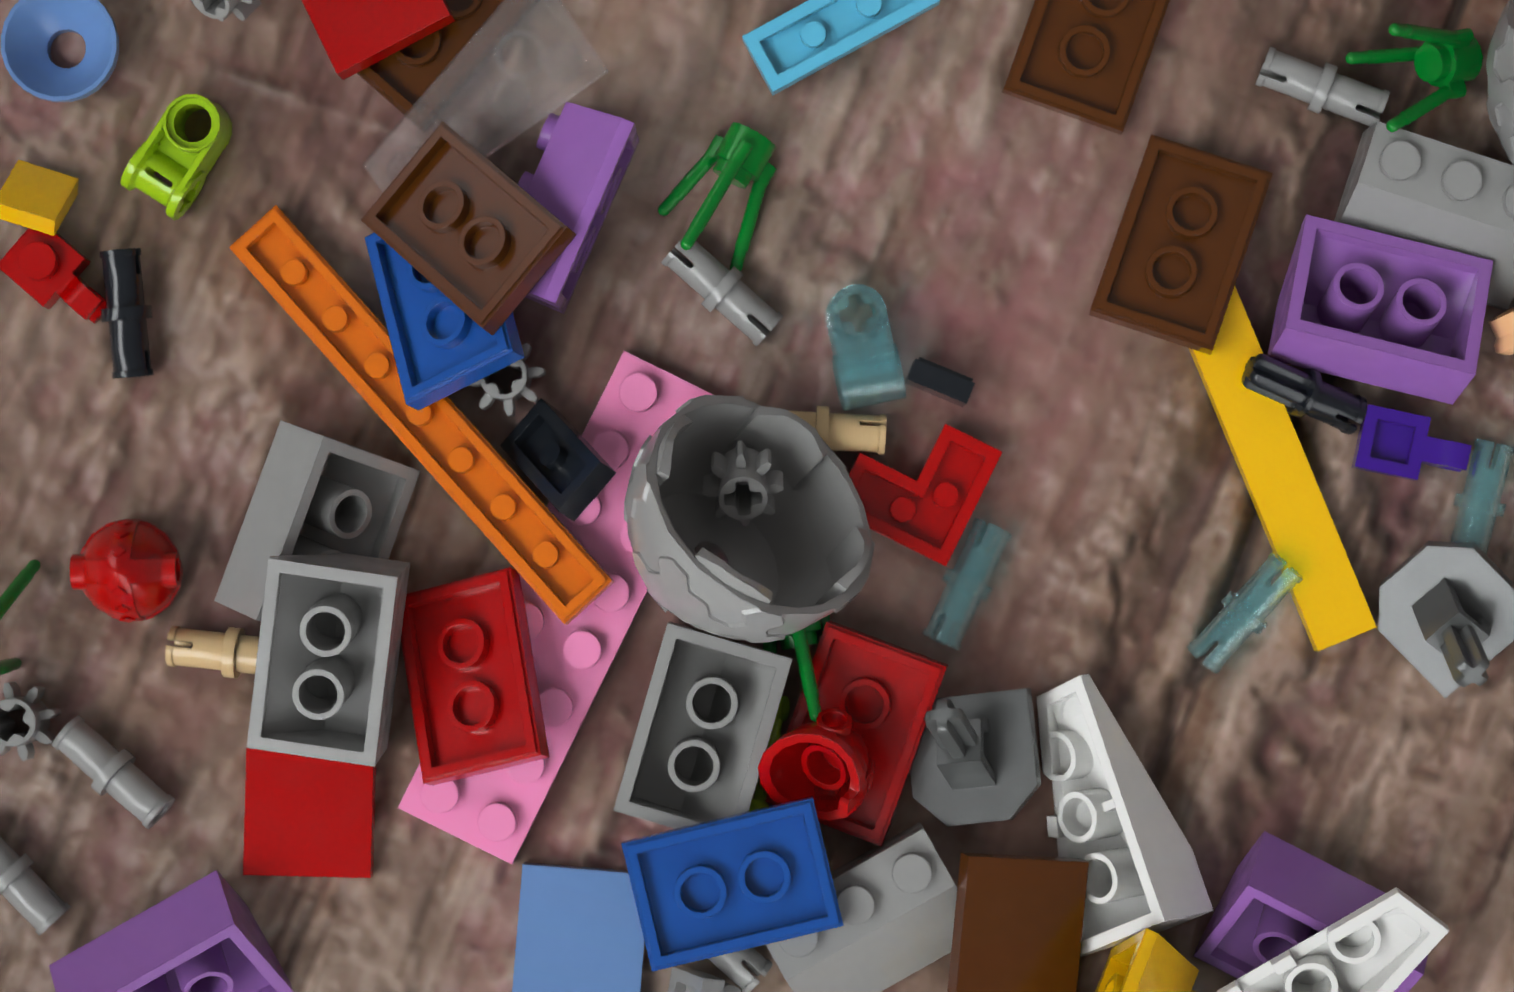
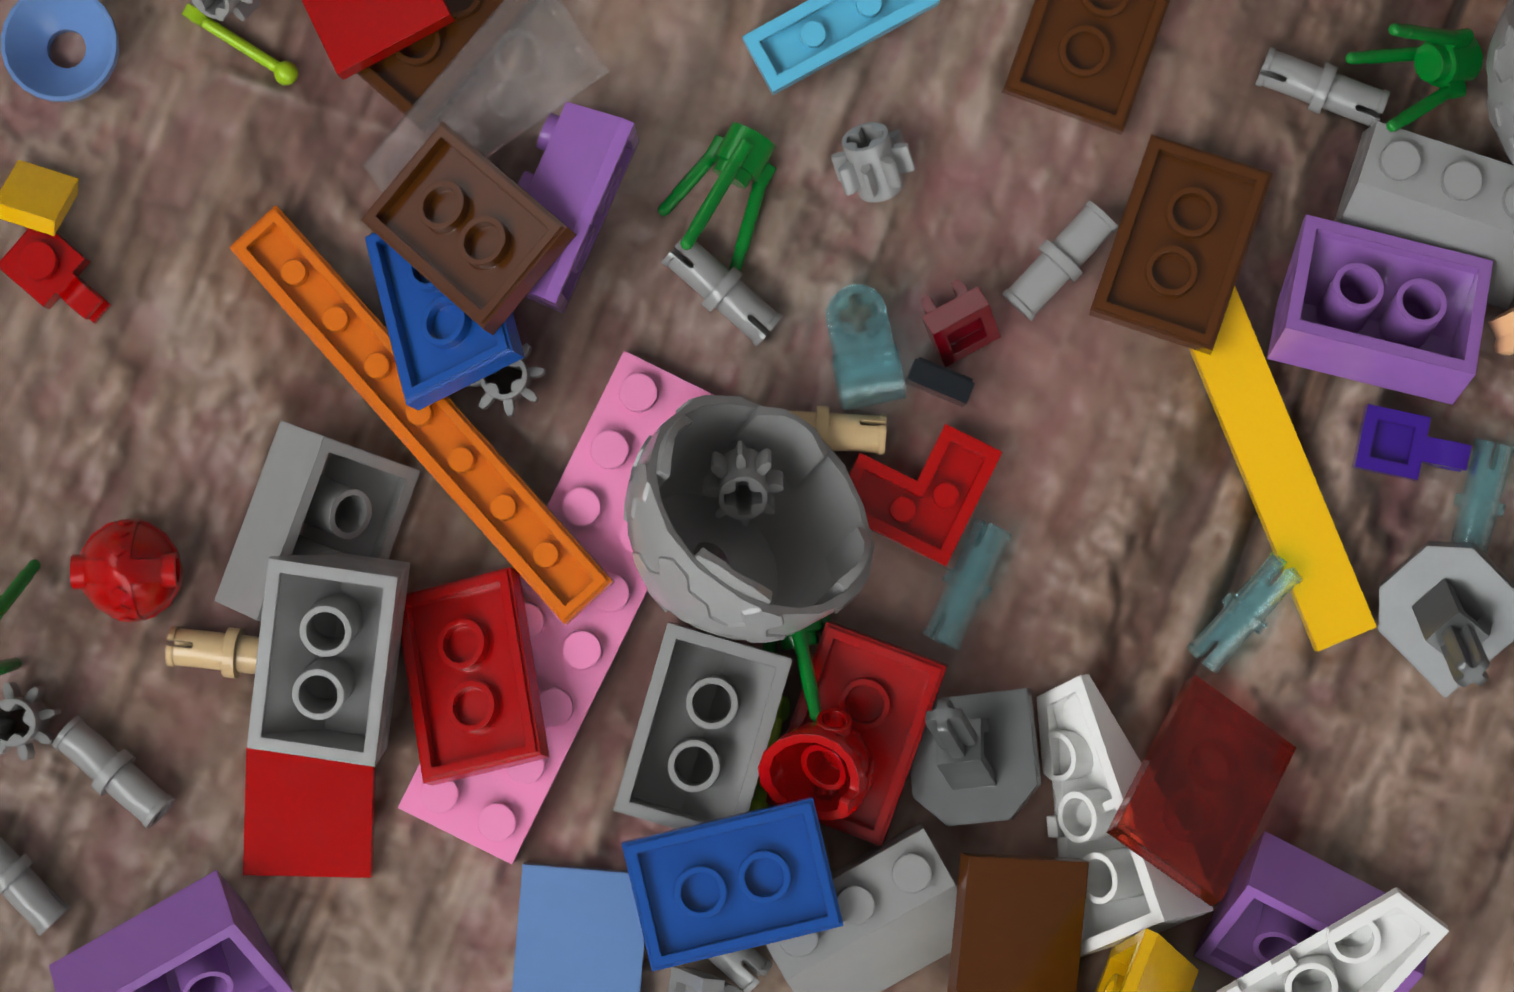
(126, 313): black pin -> none
(176, 157): lime piece -> none
(284, 72): none -> lime hinge
(557, 459): black plate -> none
(873, 162): none -> light grey gear
(959, 324): none -> dark red tile
(1060, 260): none -> light grey pin
(1202, 790): none -> clear red tile
(1304, 393): black axle -> none

